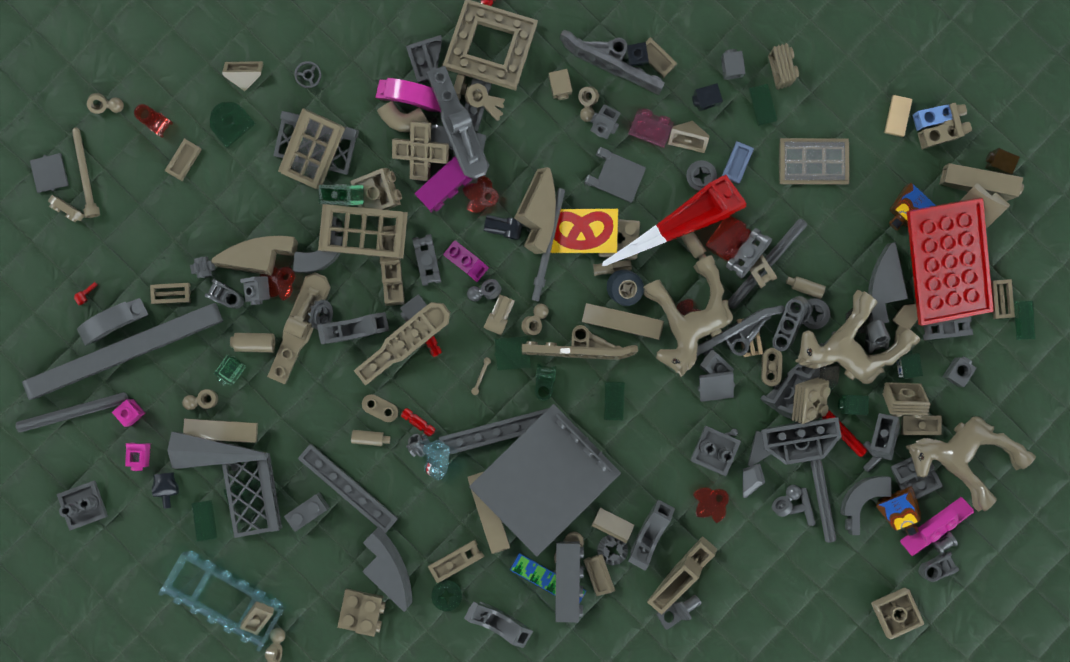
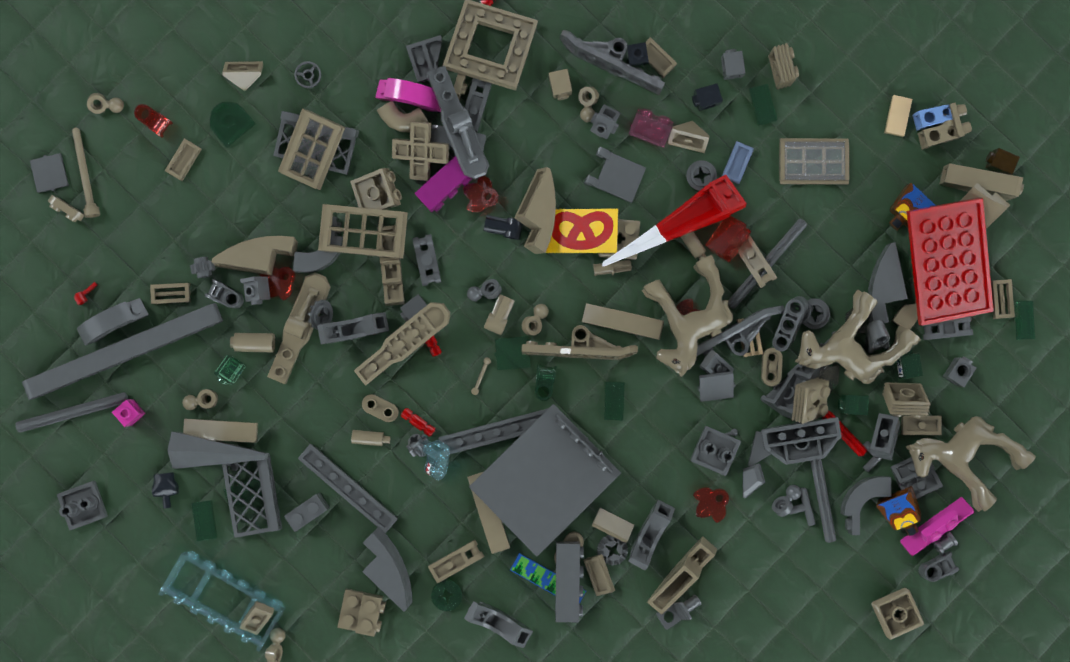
(137, 456): dark pink window -> none
(341, 194): clear green brick -> none
(466, 261): magenta bracket -> none
(477, 96): dark tan piece -> none
(539, 281): dark grey bar -> none
(631, 290): black wheel -> none
(749, 253): dark grey plate -> none
(806, 286): dark tan cylinder -> none

